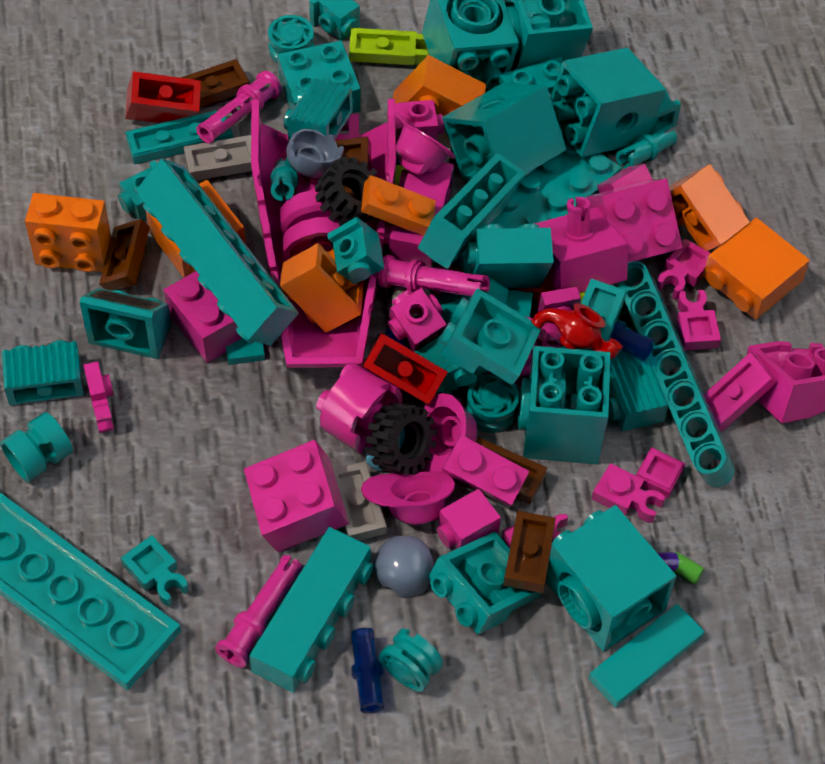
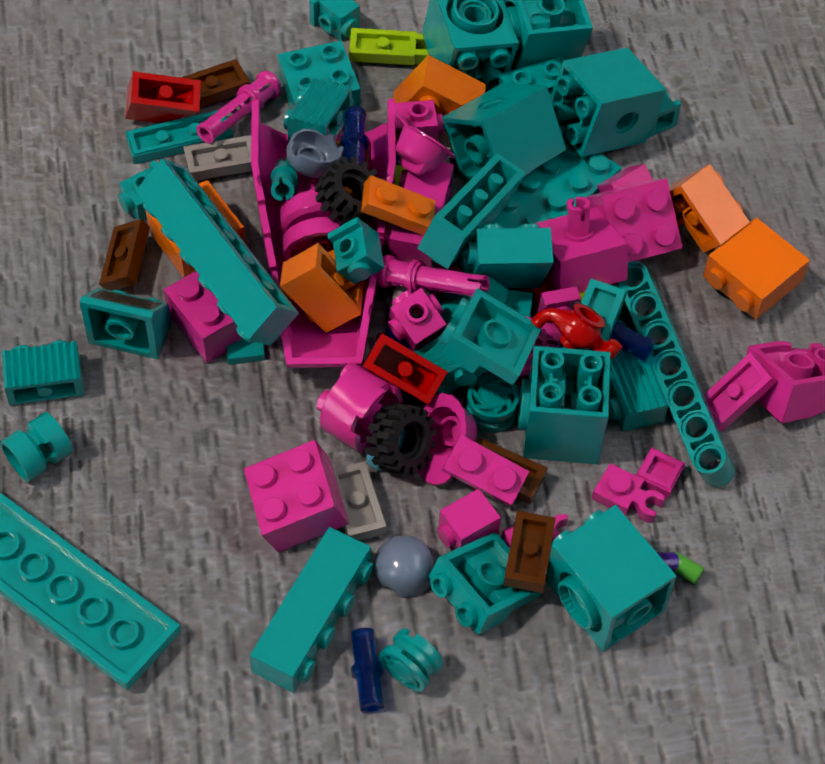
(68, 232): orange brick -> none
(99, 389): dark pink plate -> none
(152, 566): teal plate -> none
(252, 623): dark pink pin -> none
(289, 35): teal wheel -> none
(354, 137): none -> clear blue pin
(410, 497): dark pink piece -> none
(646, 655): teal tile -> none
(647, 147): teal pin -> none
(684, 266): dark pink plate -> none
(697, 327): dark pink plate -> none

